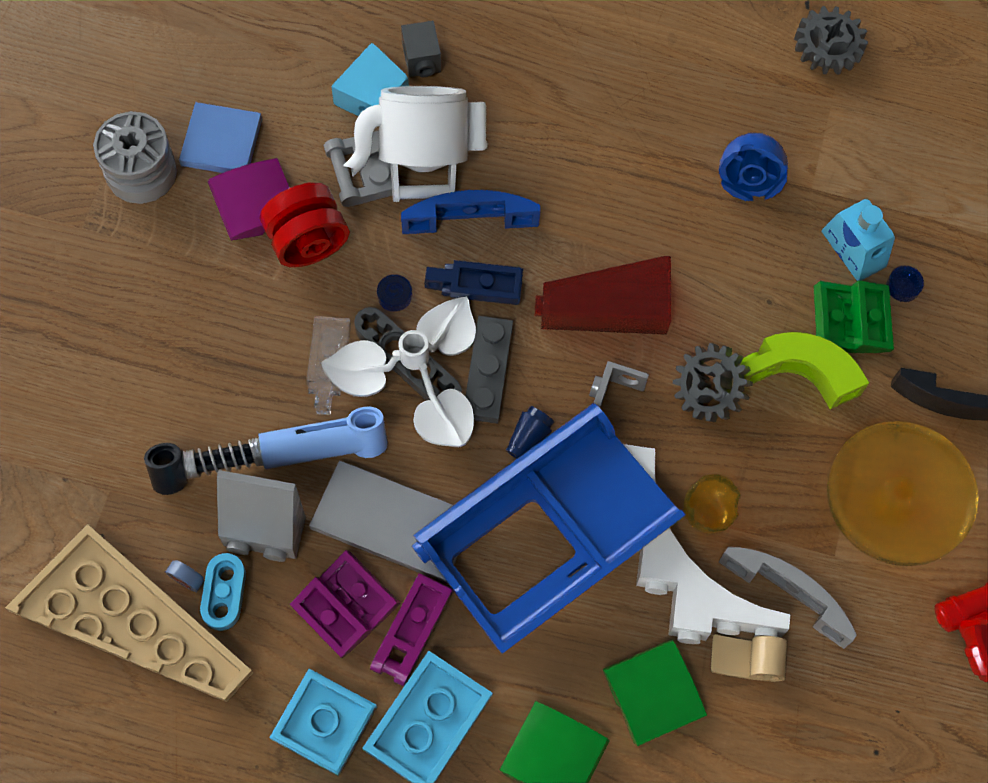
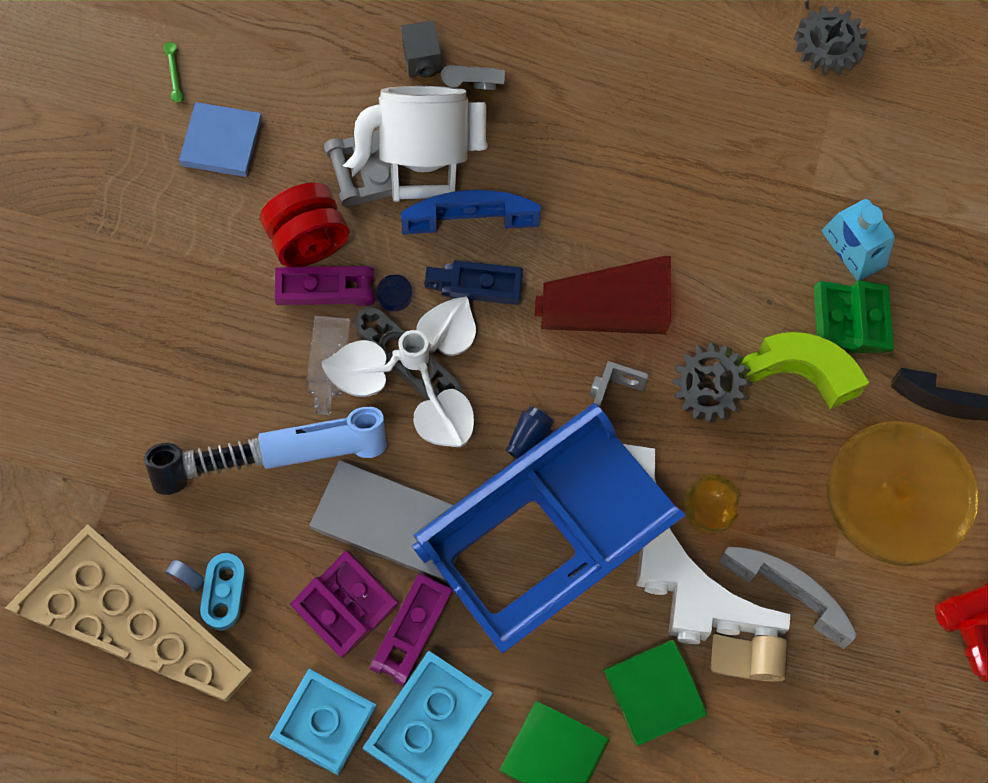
(135, 157): light grey wheel -> none
(171, 50): none -> bright green hinge
(244, 193): magenta slope -> none
(259, 515): light grey slope -> none
(323, 285): none -> magenta plate
(364, 79): medium azure torso -> none
(483, 77): none -> light grey plate
(488, 367): dark grey plate -> none
(753, 167): blue cylinder -> none
(905, 283): clear blue tile -> none

